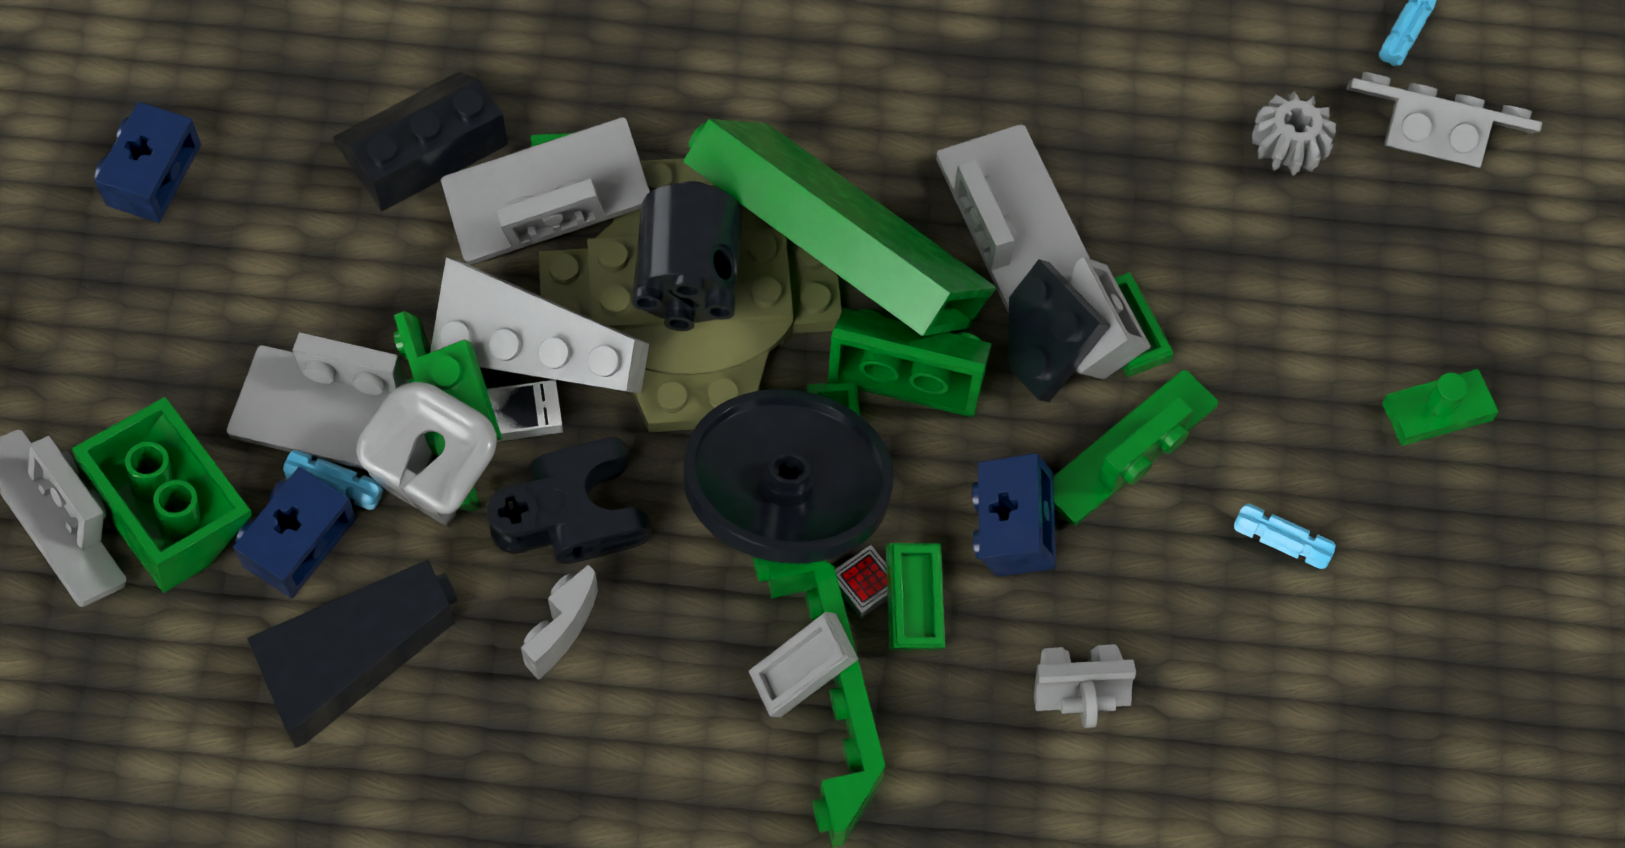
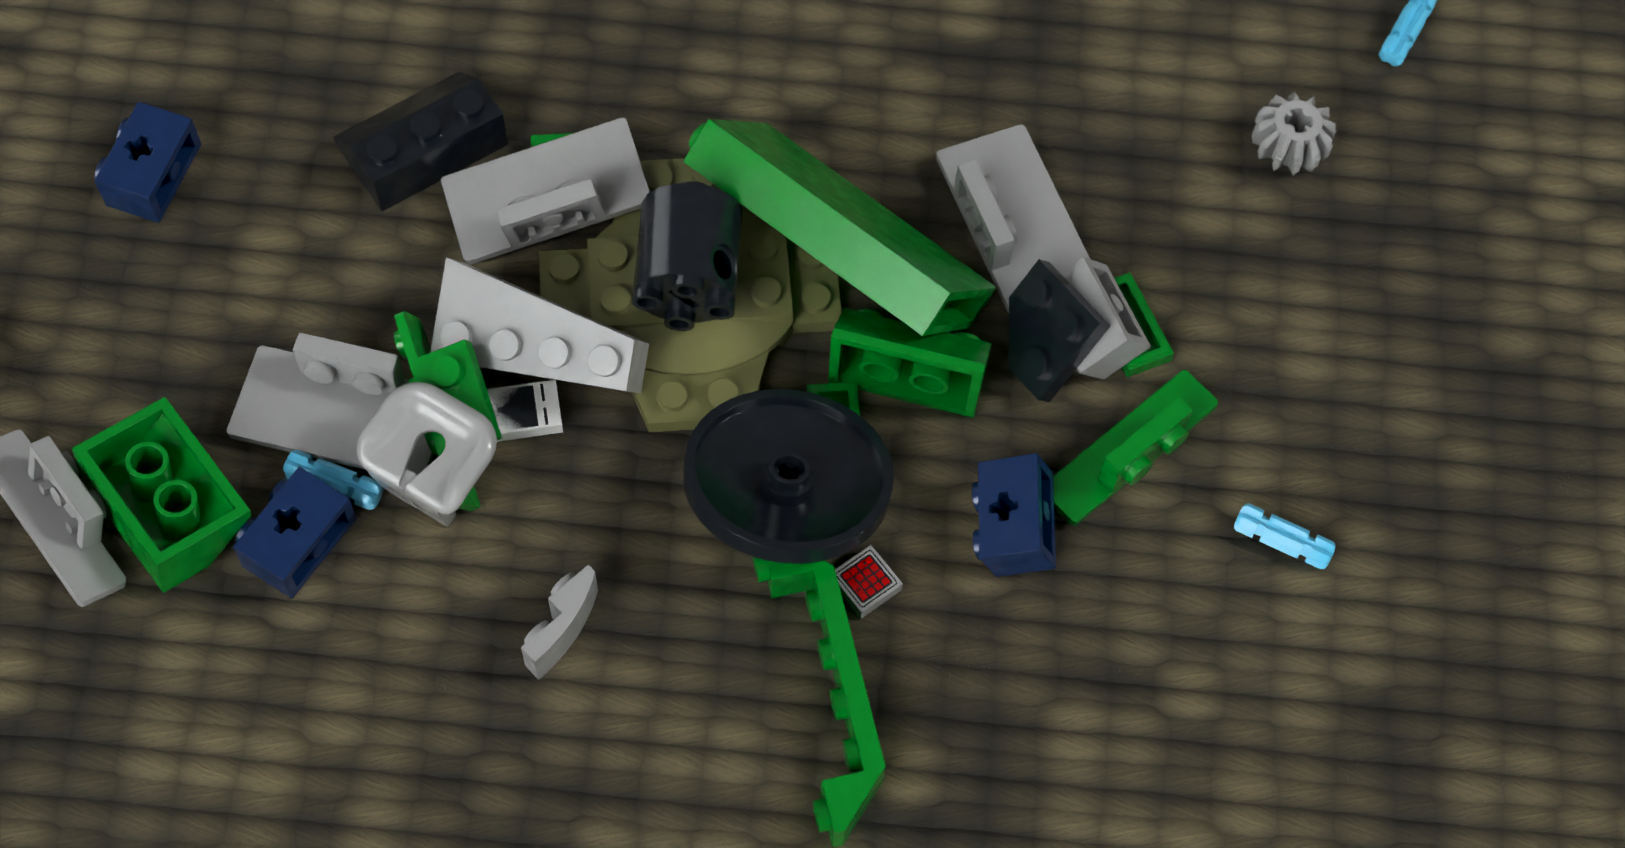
(349, 646): black slope -> none
(557, 506): black piece -> none
(803, 664): light grey tile -> none
(915, 596): green tile -> none
(1084, 686): light grey hips -> none
(1438, 126): light grey bracket -> none
(1440, 407): green tile -> none

